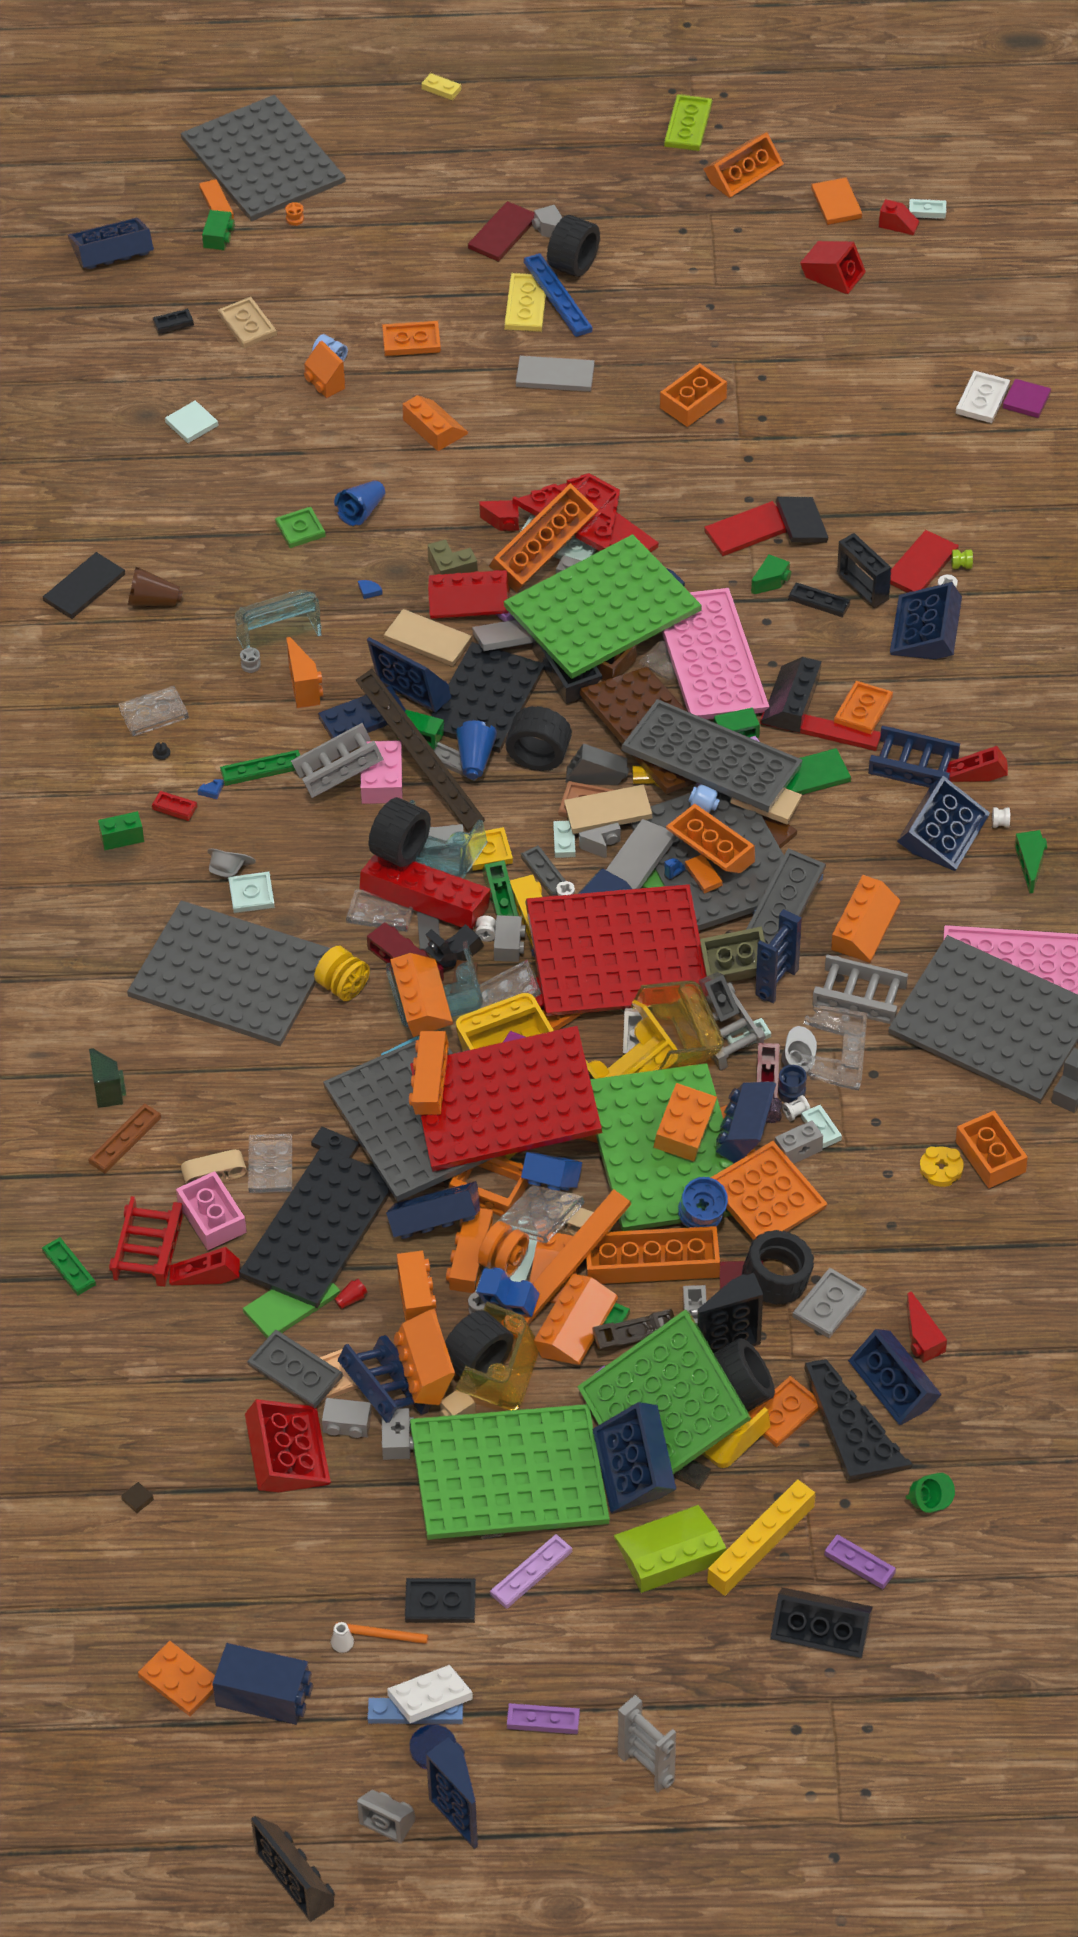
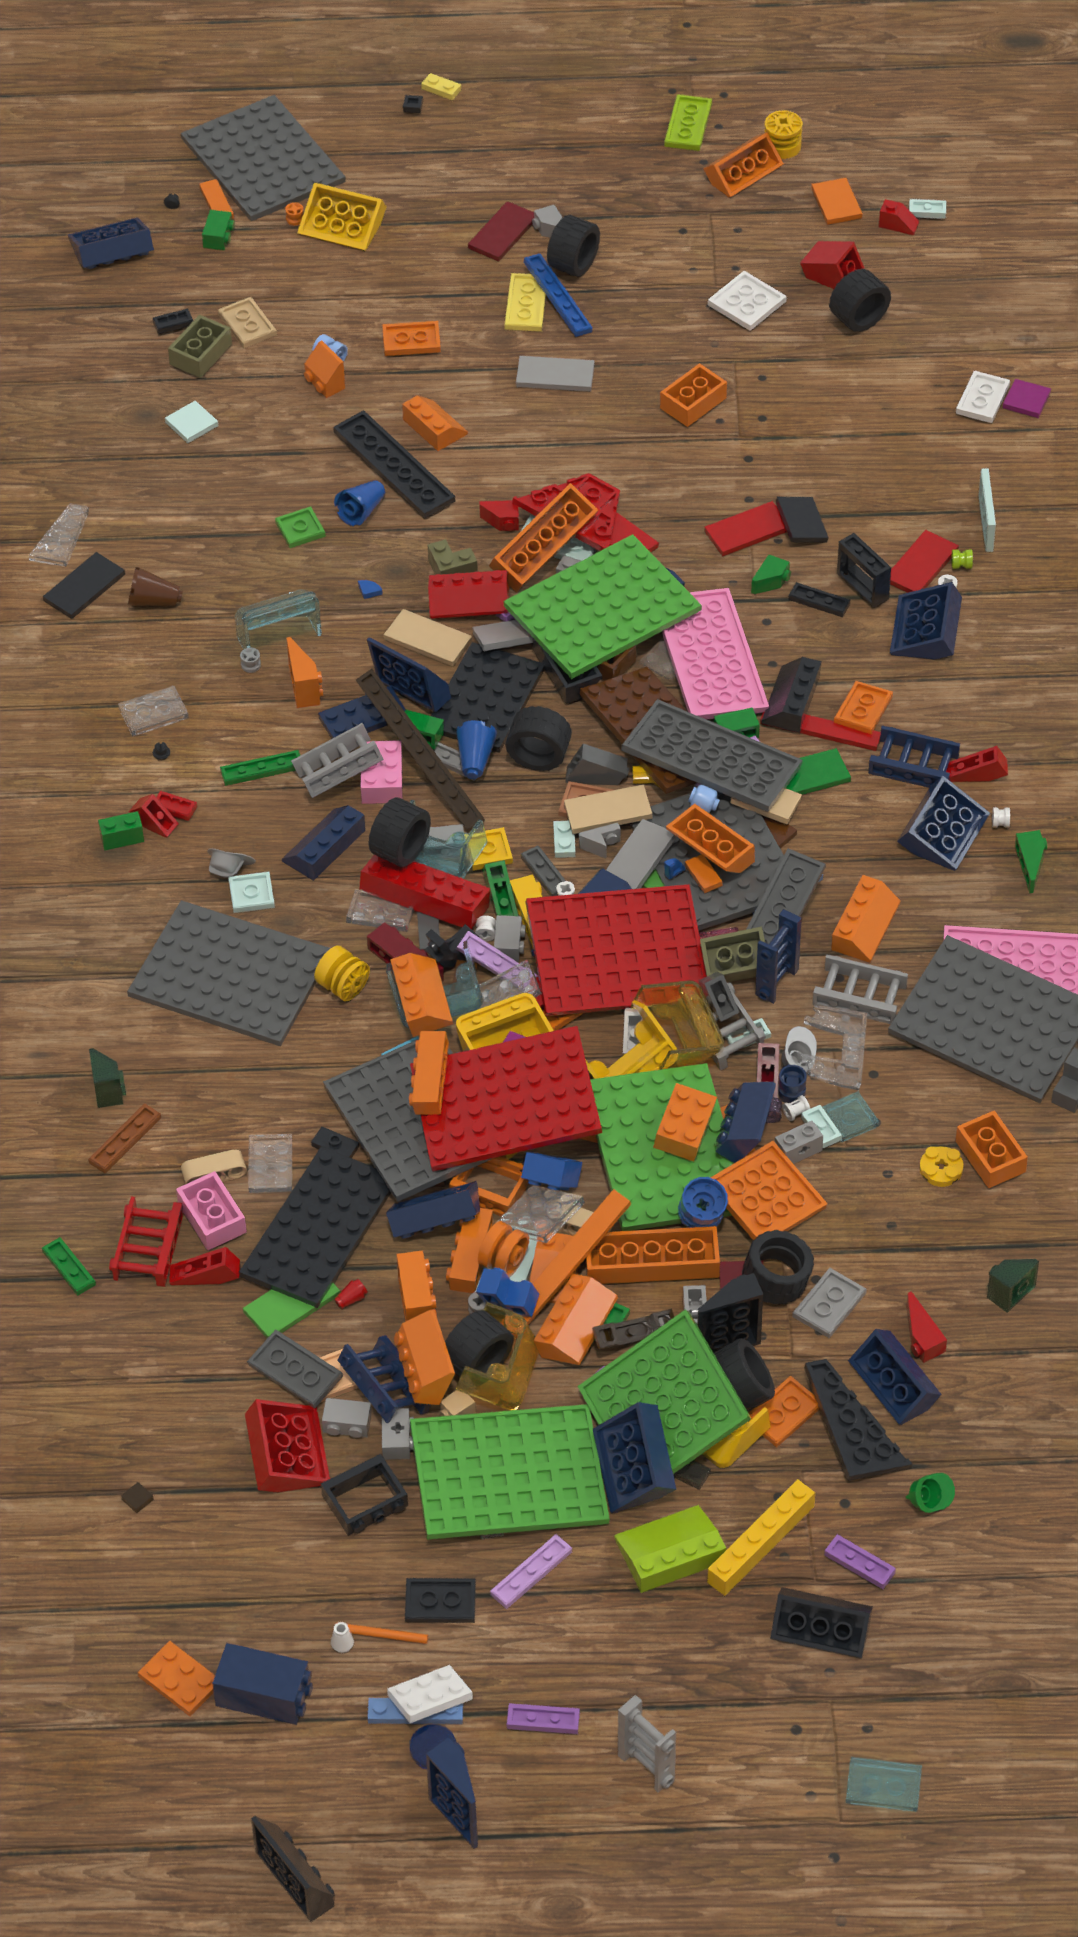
(61, 538): none -> clear wing
(154, 815): none -> red slope
(172, 201): none -> black piece
(200, 346): none -> olive brick
(211, 789): blue tile -> none
(326, 841): none -> dark blue slope
(341, 217): none -> yellow slope
(355, 1477): none -> black window
(385, 1815): light grey slope -> none
(394, 464): none -> black plate
(413, 104): none -> black plate
(487, 955): none -> lavender tile
(717, 932): none -> clear pink tile
(747, 300): none -> white plate
(785, 132): none -> yellow wheel
(851, 1116): none -> clear light blue tile
(860, 300): none -> black tyre
(883, 1784): none -> clear light blue tile
(987, 510): none -> light aqua tile
(1011, 1281): none -> clear green slope

